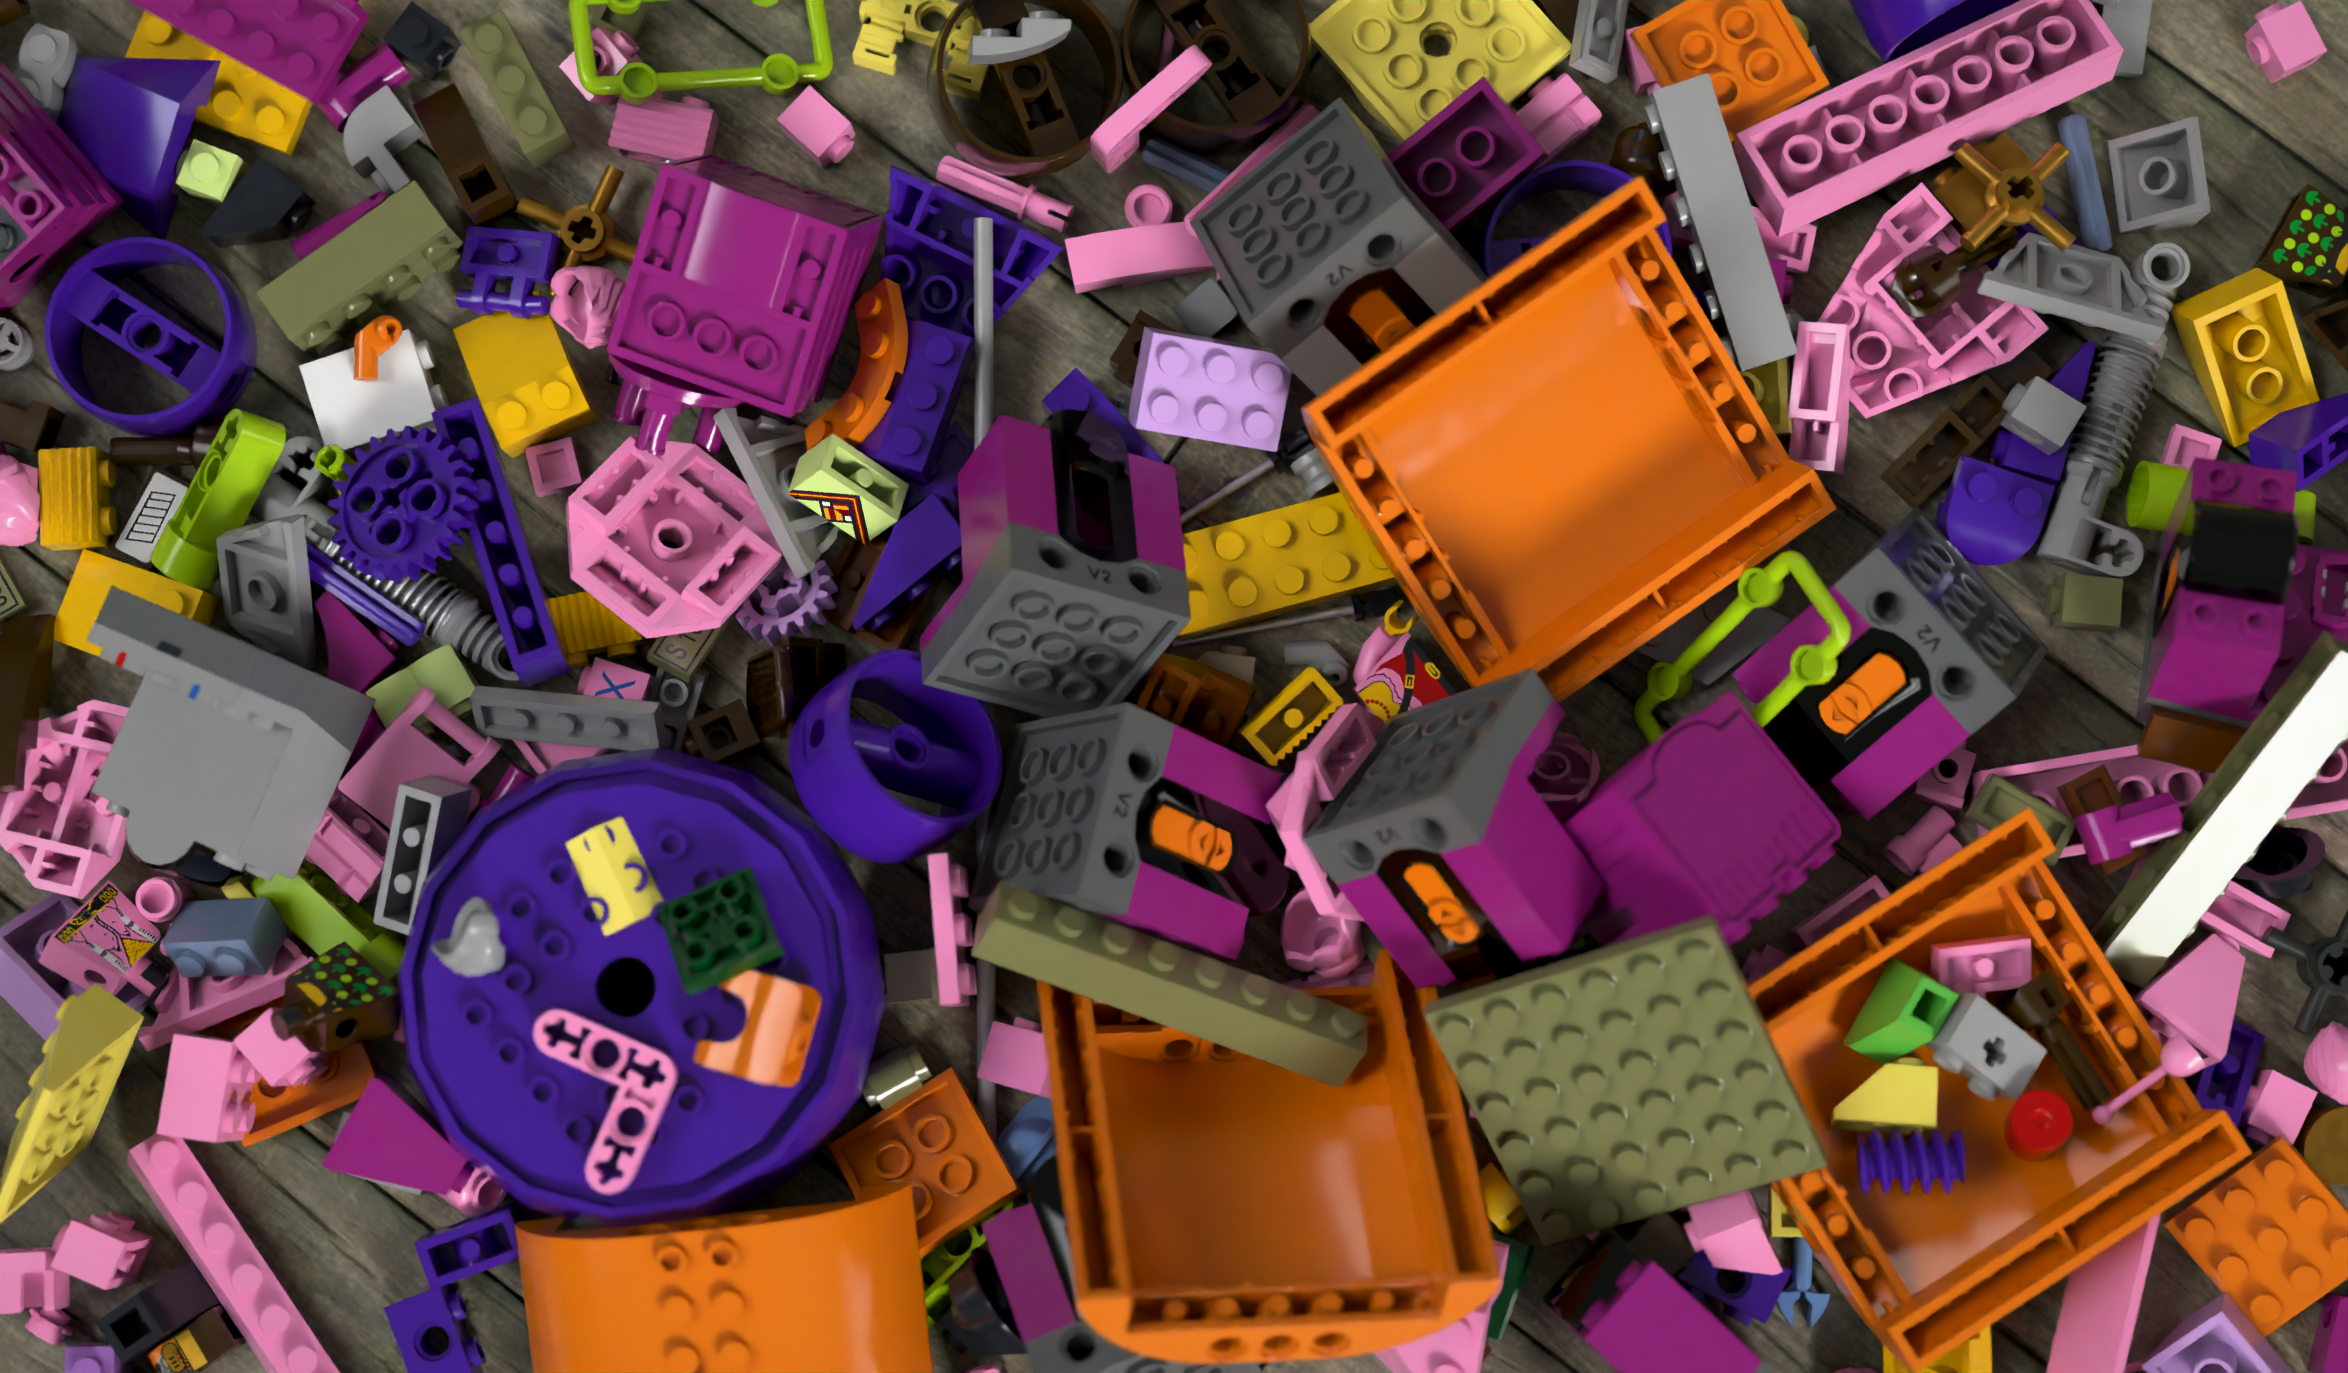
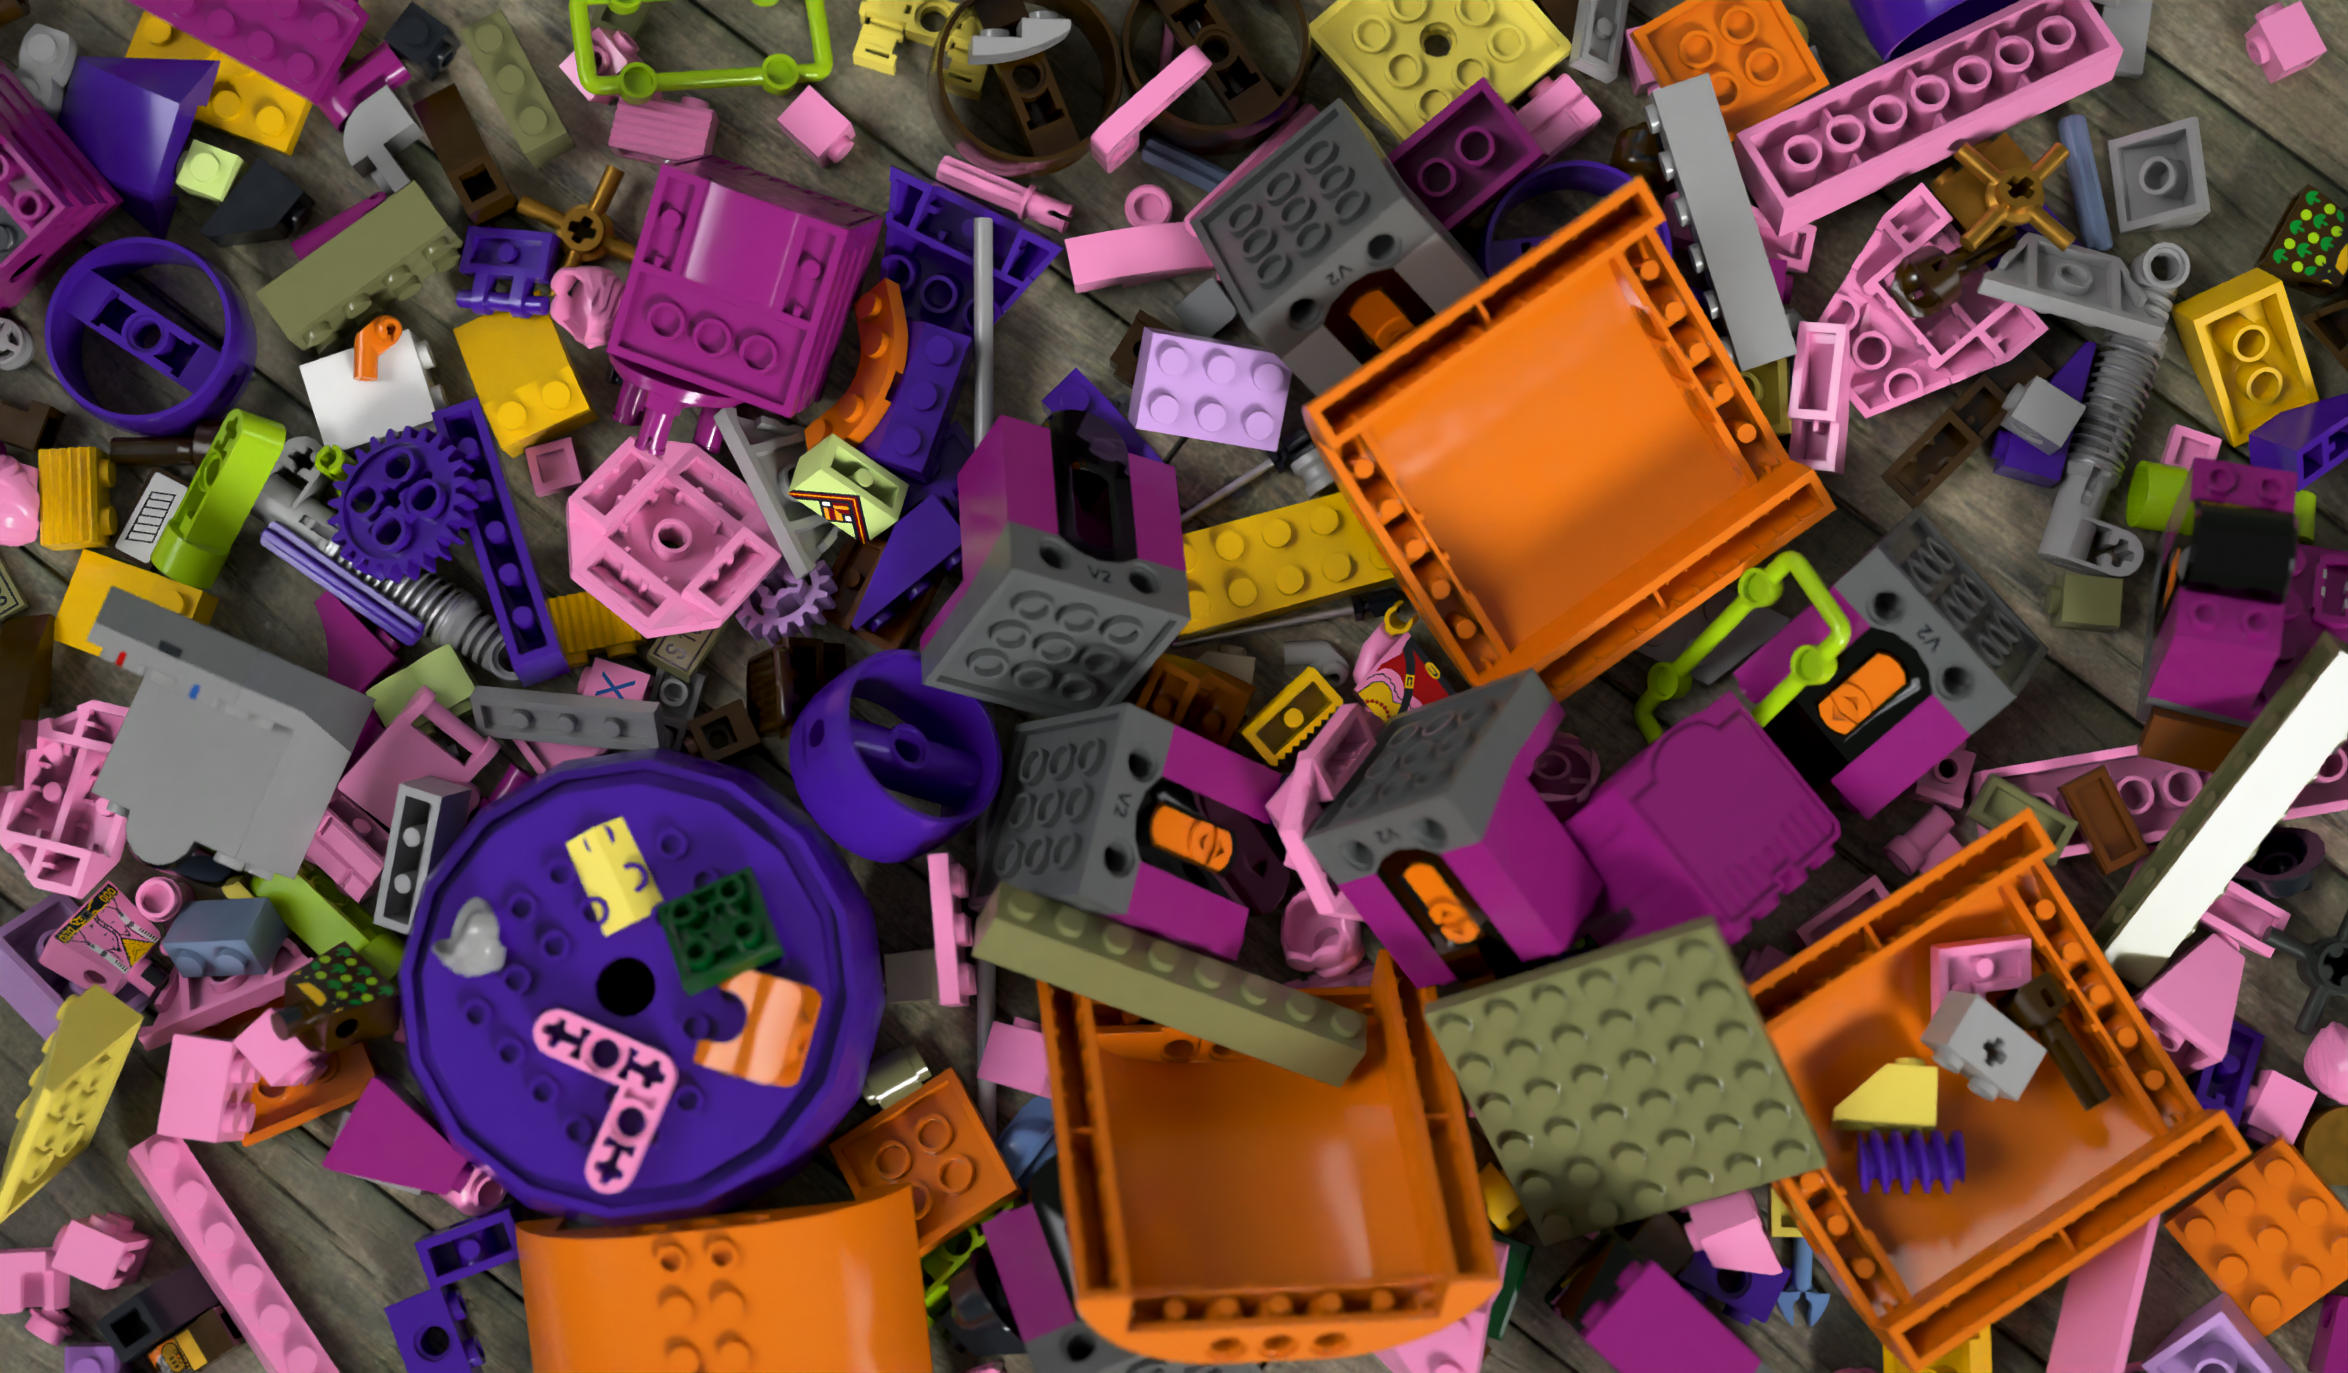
(269, 587): light grey wing -> none
(1900, 1013): bright green slope -> none
(1992, 512): dark purple slope -> none
(2037, 1125): red piece -> none
(2117, 830): magenta piece -> none
(2177, 1059): bright pink hinge -> none

